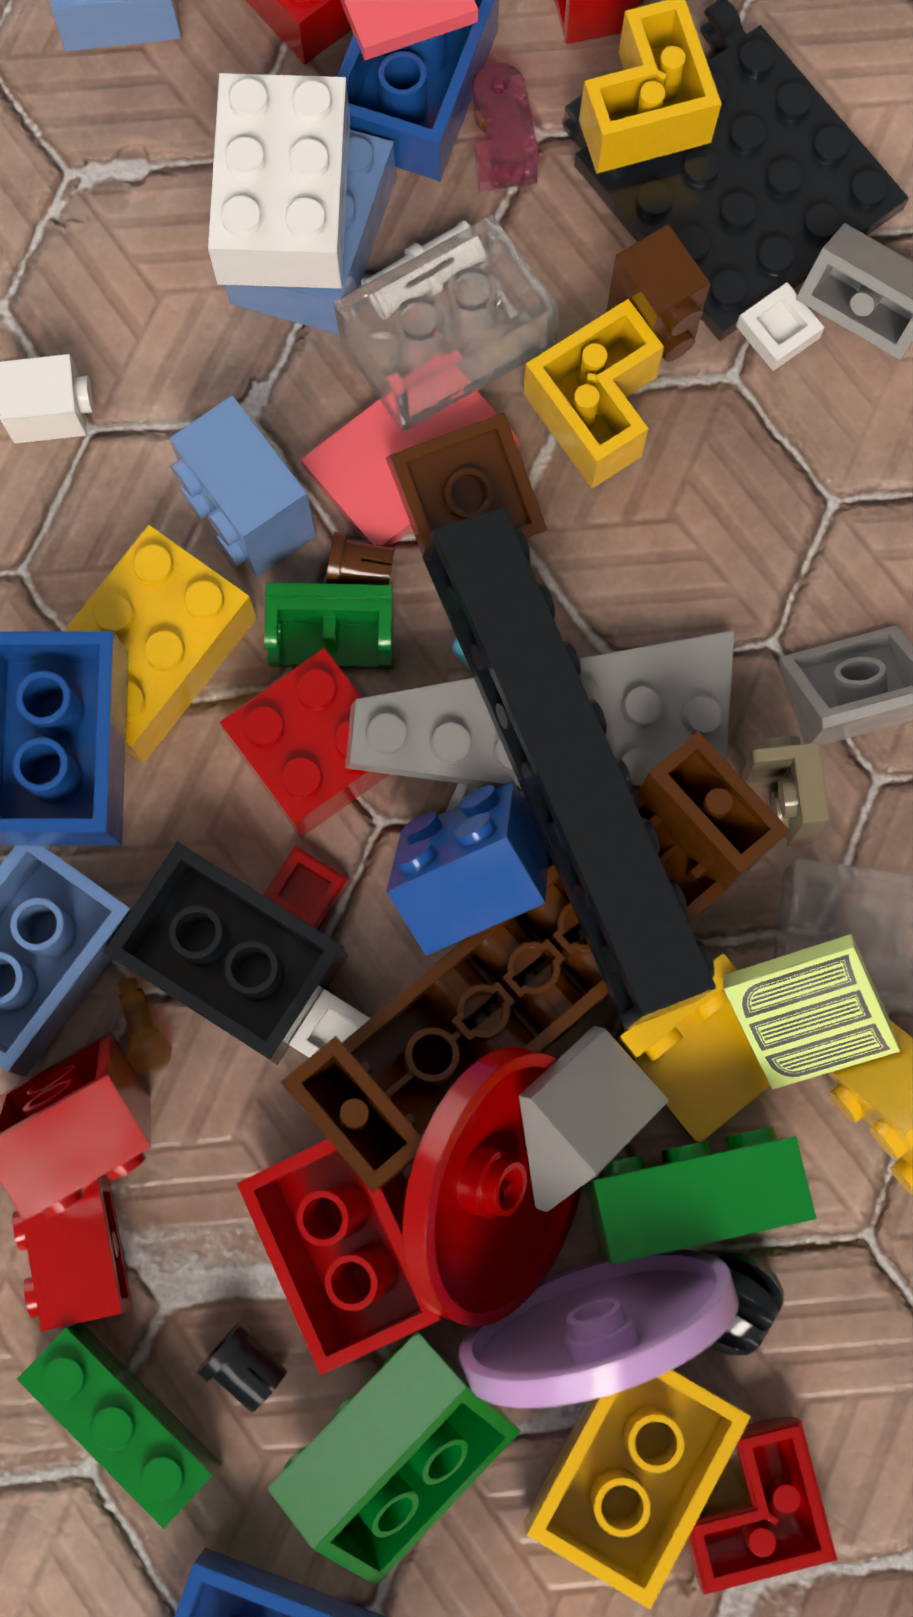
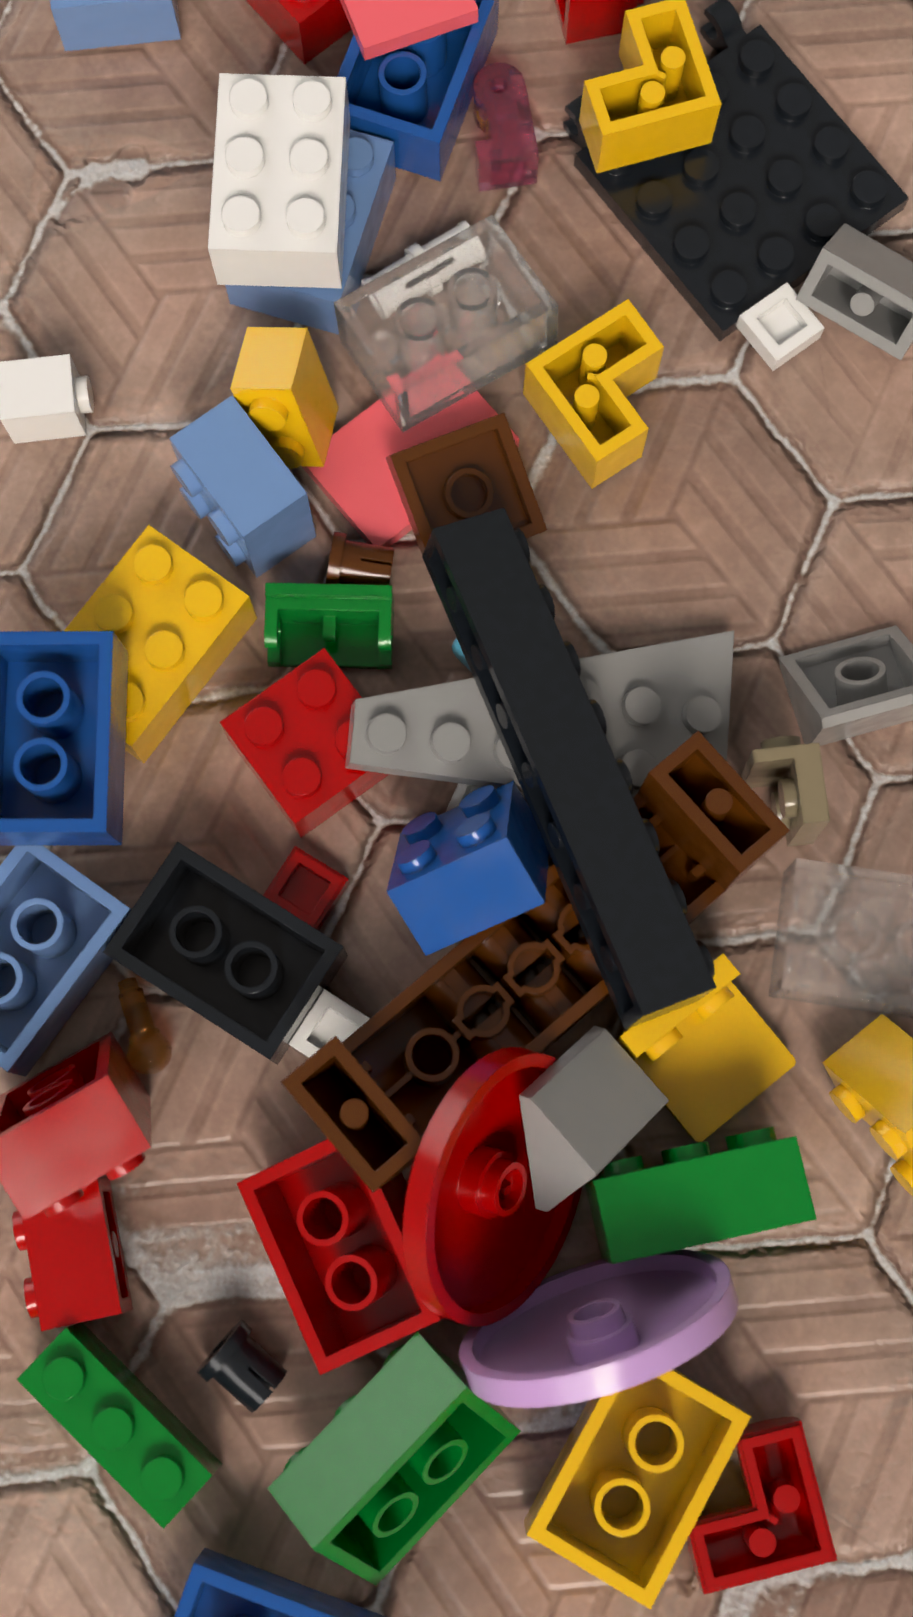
(286, 393): none -> yellow brick
(663, 288): reddish brown brick -> none
(759, 1304): black piece -> none
(811, 1012): yellowish green tile -> none

